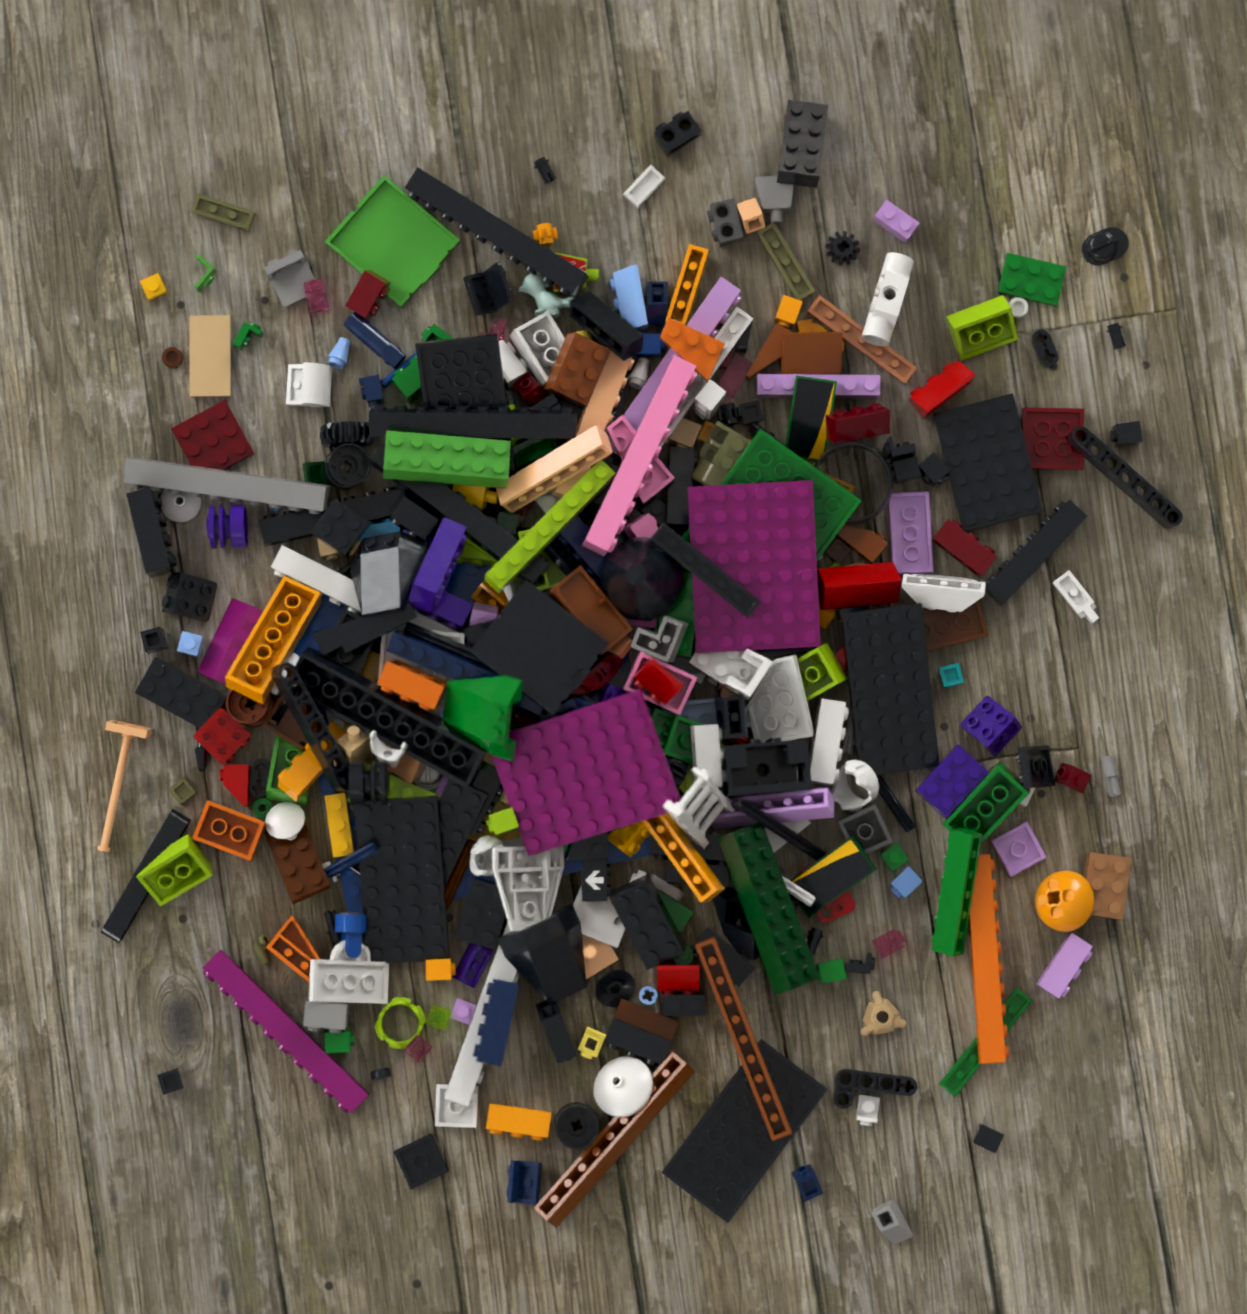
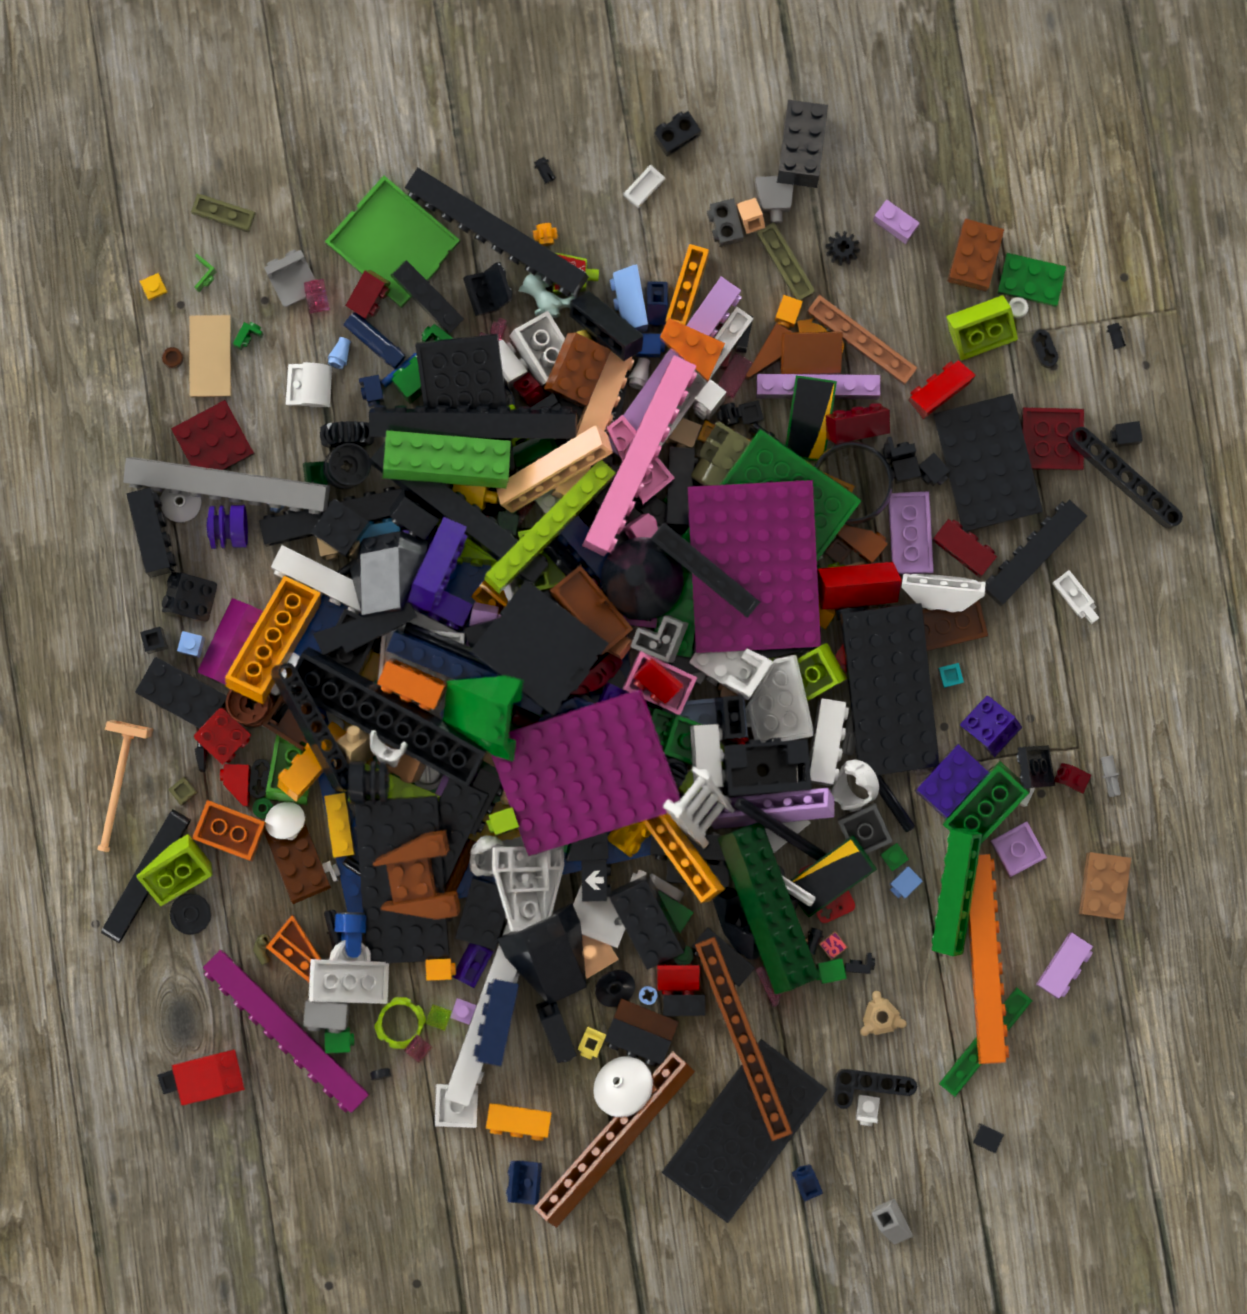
(190, 914): none -> black tile
(208, 1077): none -> red slope
(351, 860): dark blue axle -> none
(413, 878): none -> dark orange wedge
(421, 1161): black tile -> none
(427, 297): none -> black brick
(581, 1136): black wheel -> none
(763, 976): none -> clear pink slope
(833, 945): none -> tile
(888, 299): white brick -> none
(888, 943): clear pink bracket -> none
(975, 255): none -> dark orange brick
(1073, 900): light orange piece -> none
(1105, 246): black piece -> none

